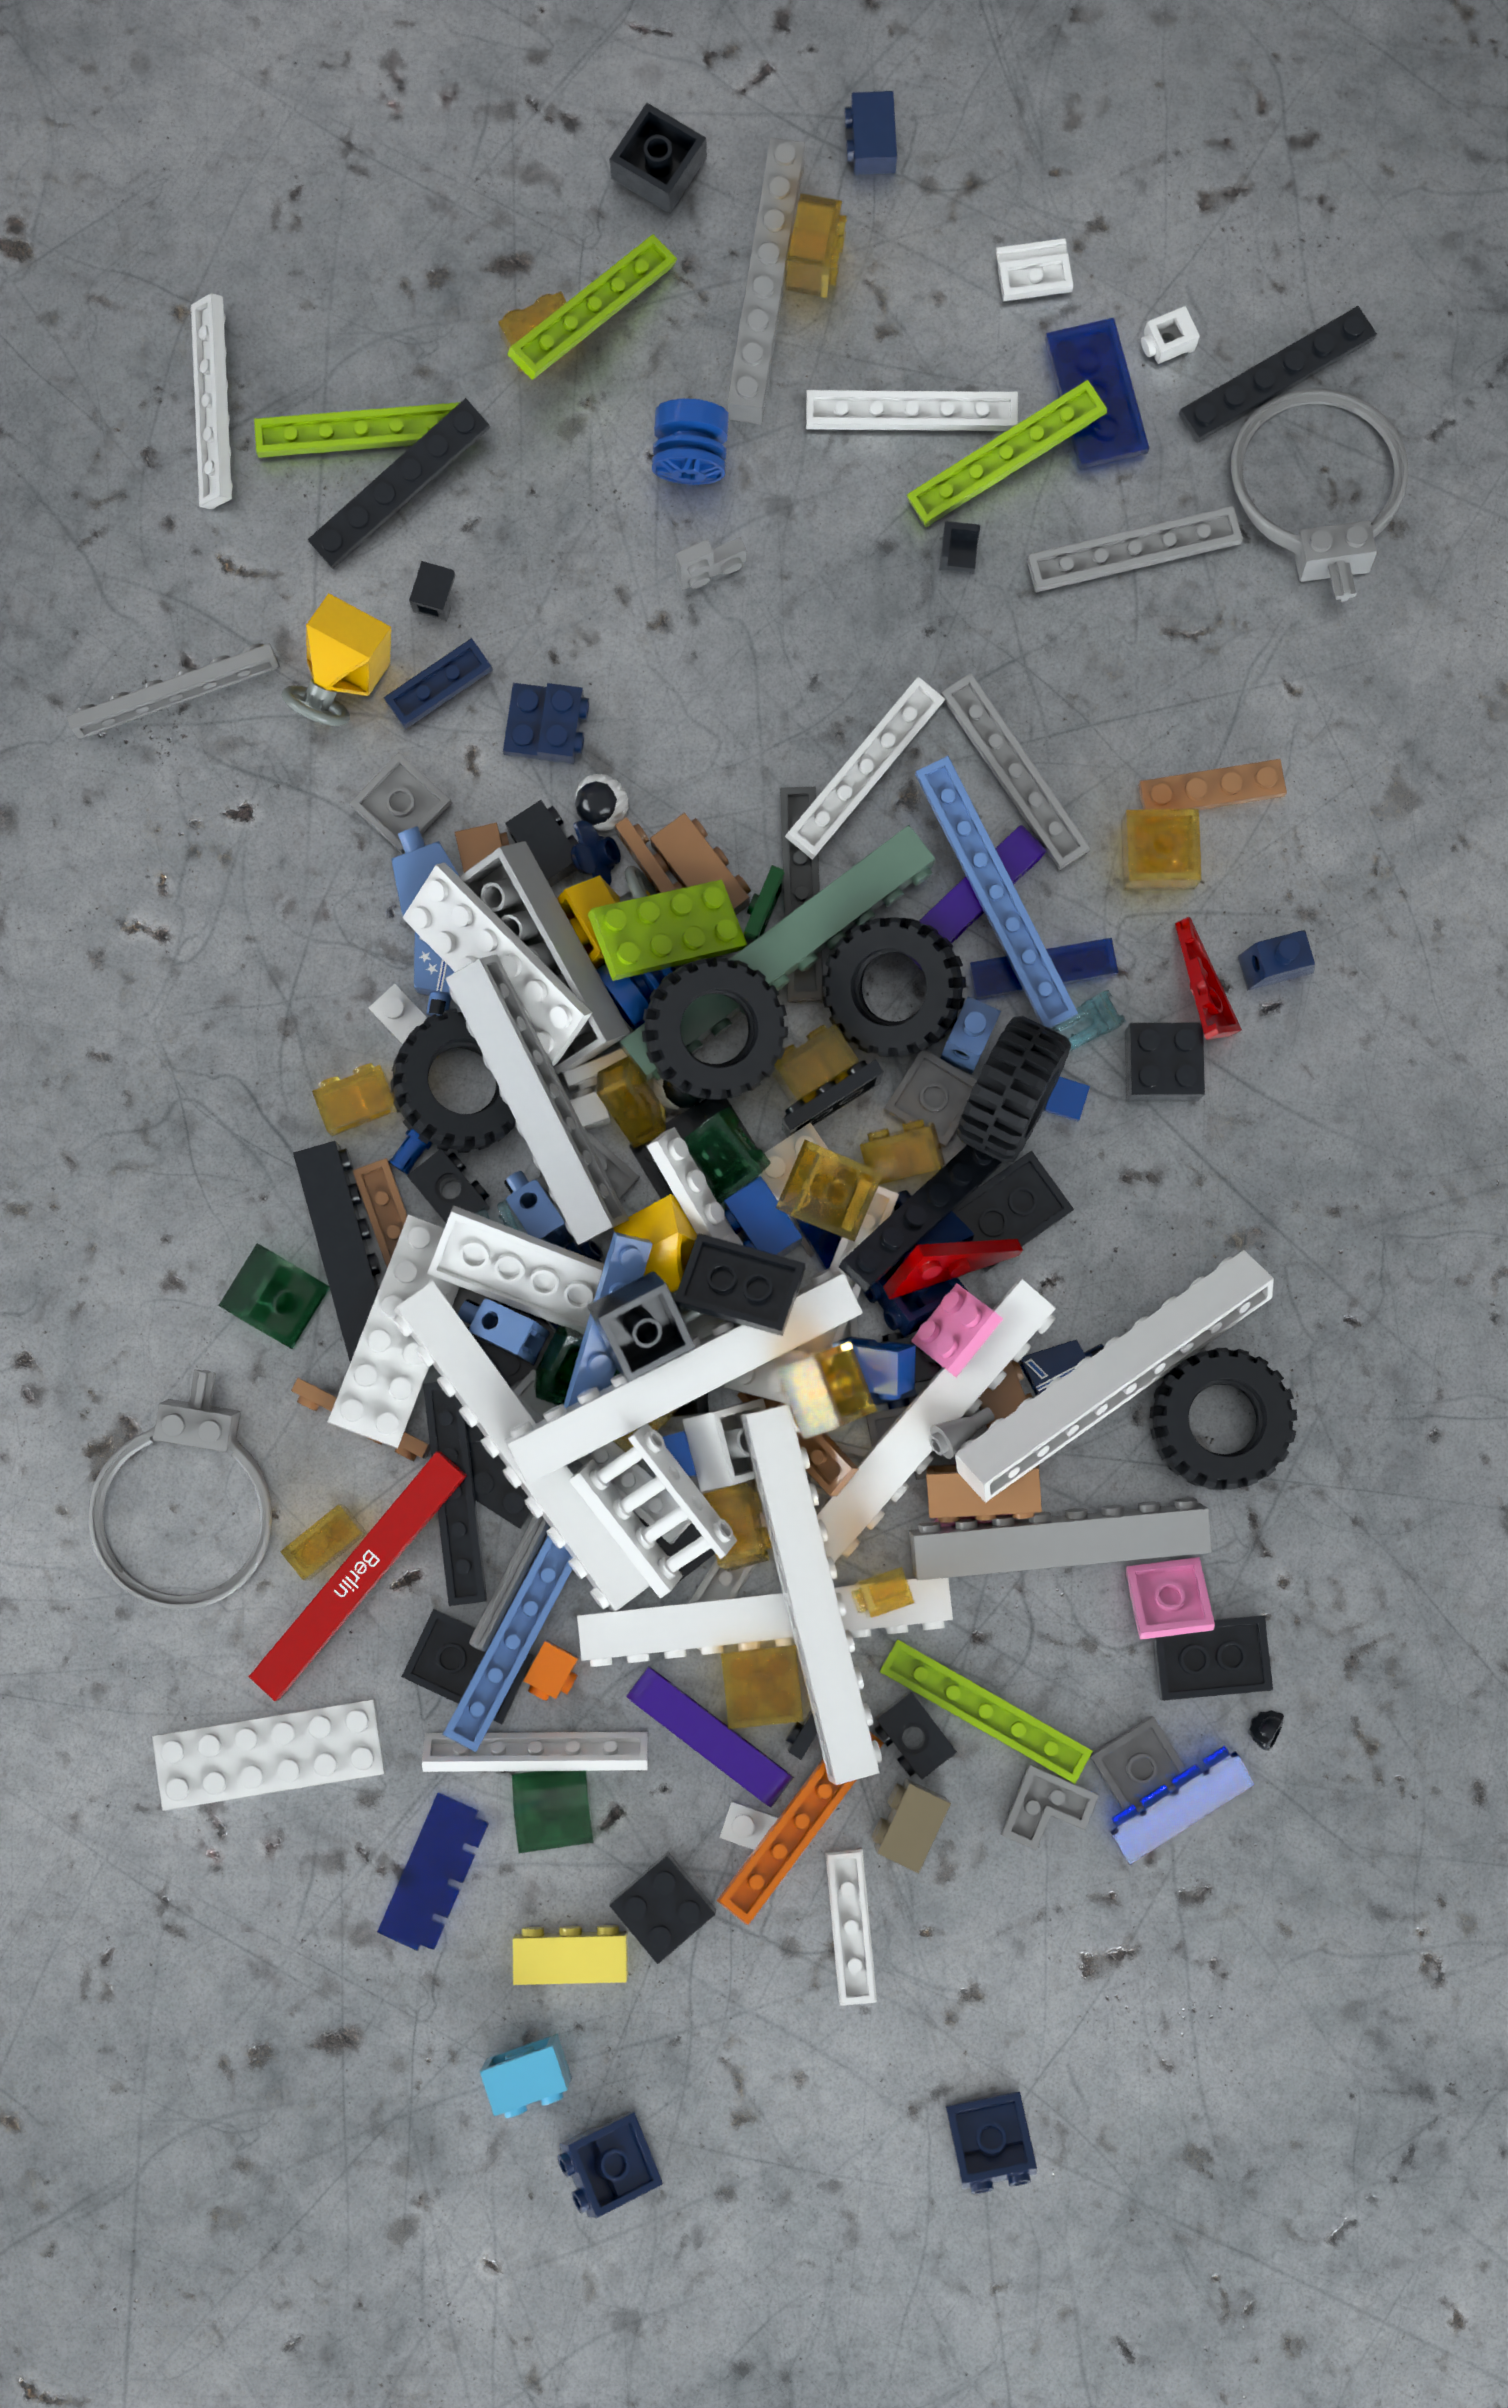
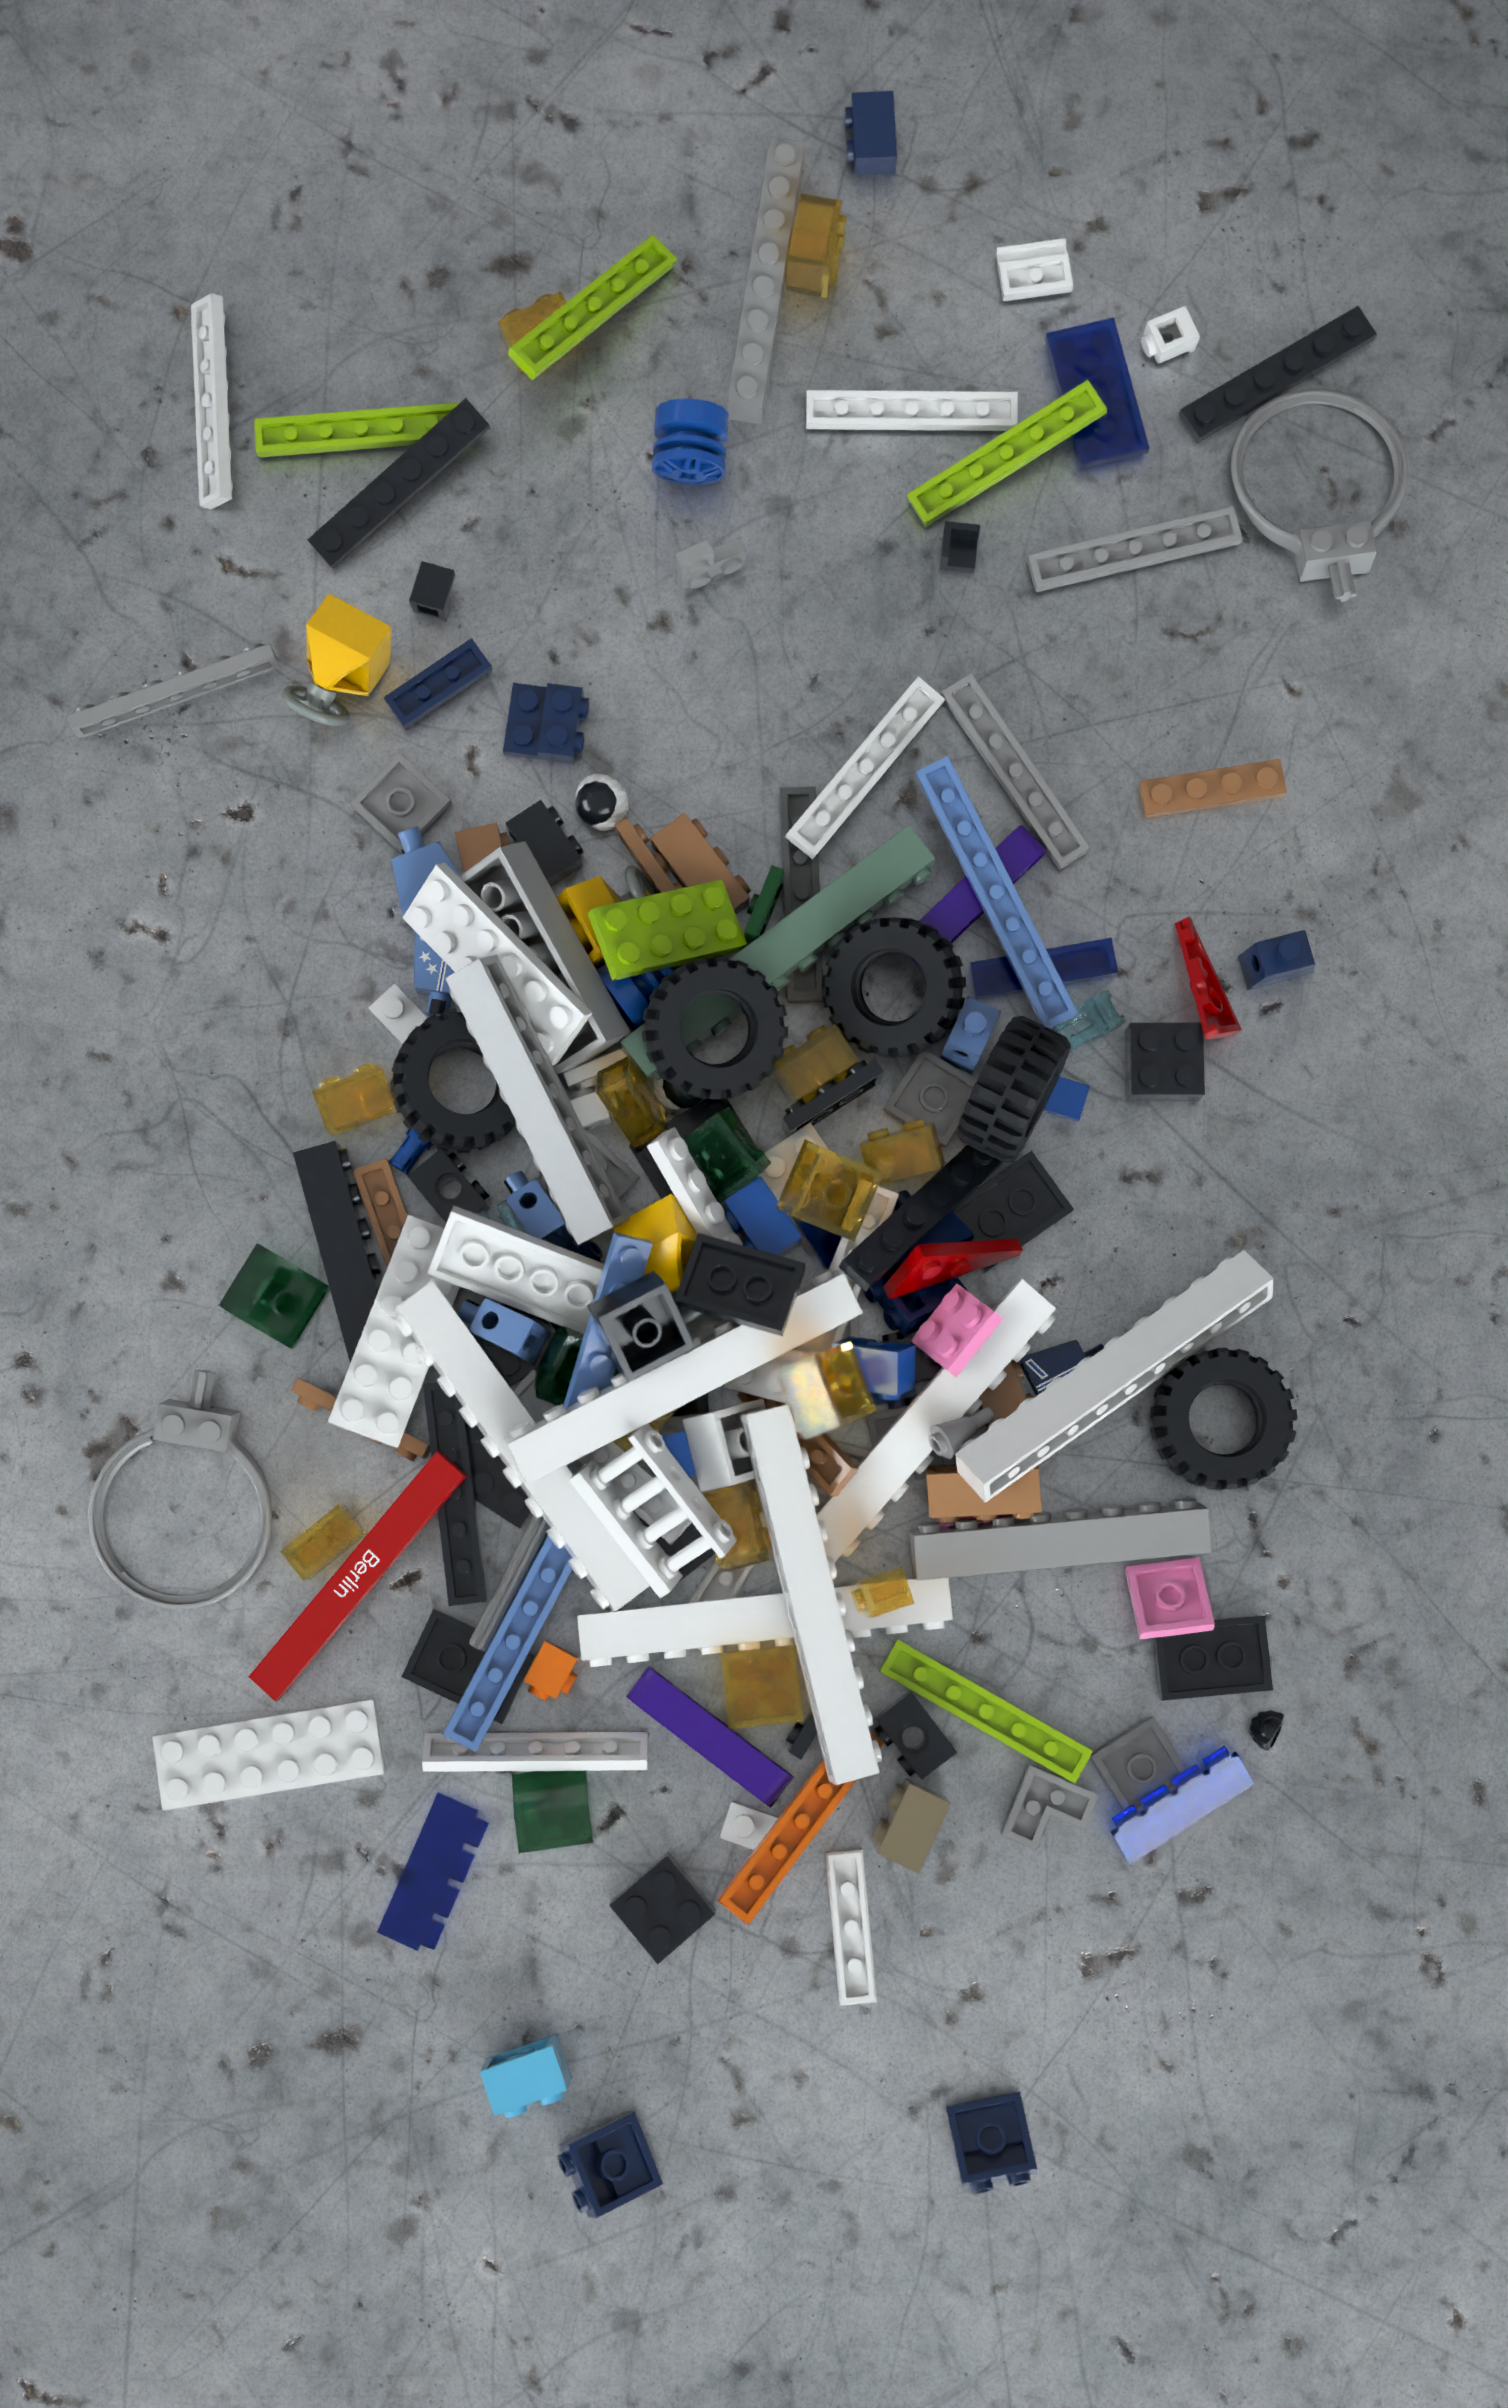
(570, 1956): light yellow brick -> none
(594, 852): dark blue plate -> none
(658, 157): black brick -> none
(1161, 849): clear yellow brick -> none

